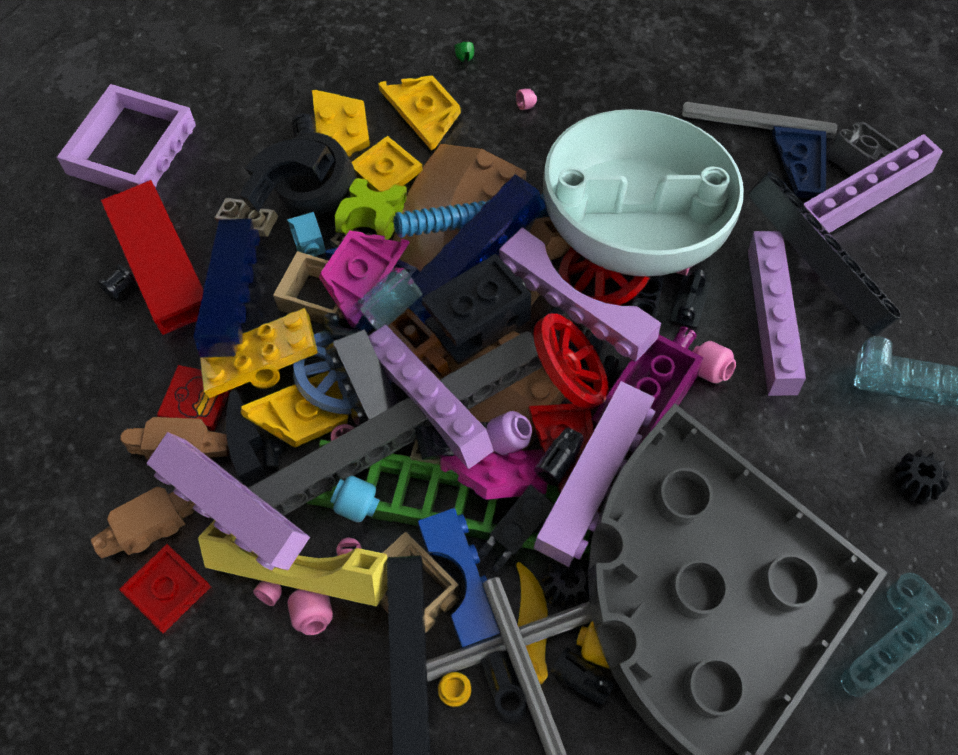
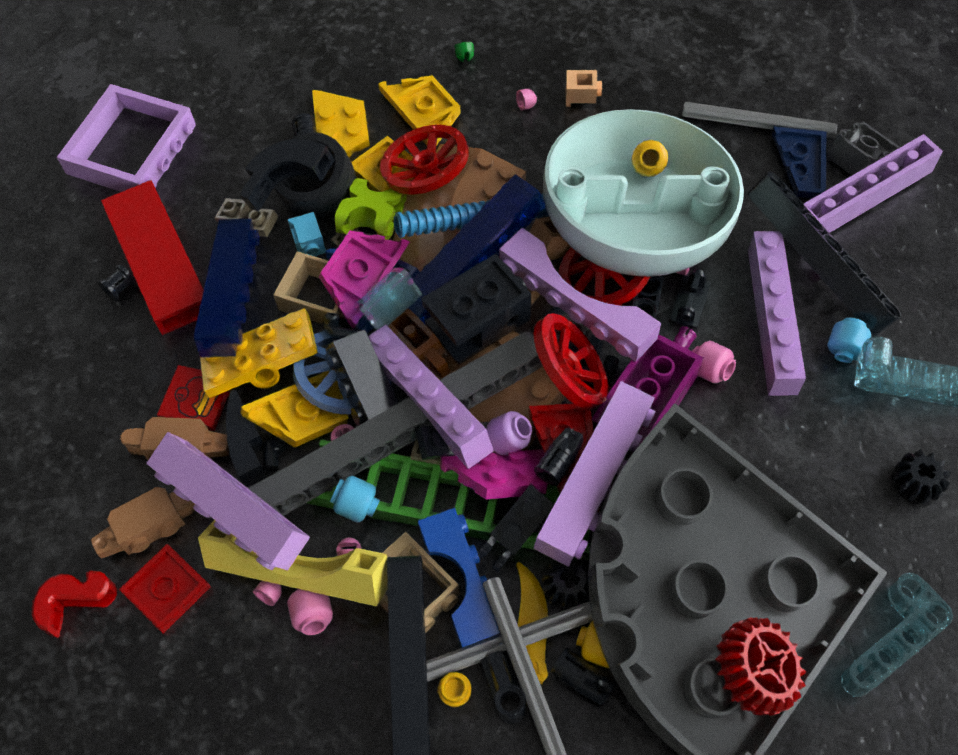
(68, 591): none -> red animal
(425, 163): none -> red wheel
(582, 86): none -> light nougat brick
(649, 158): none -> yellow head
(760, 666): none -> red gear
(847, 339): none -> medium azure head

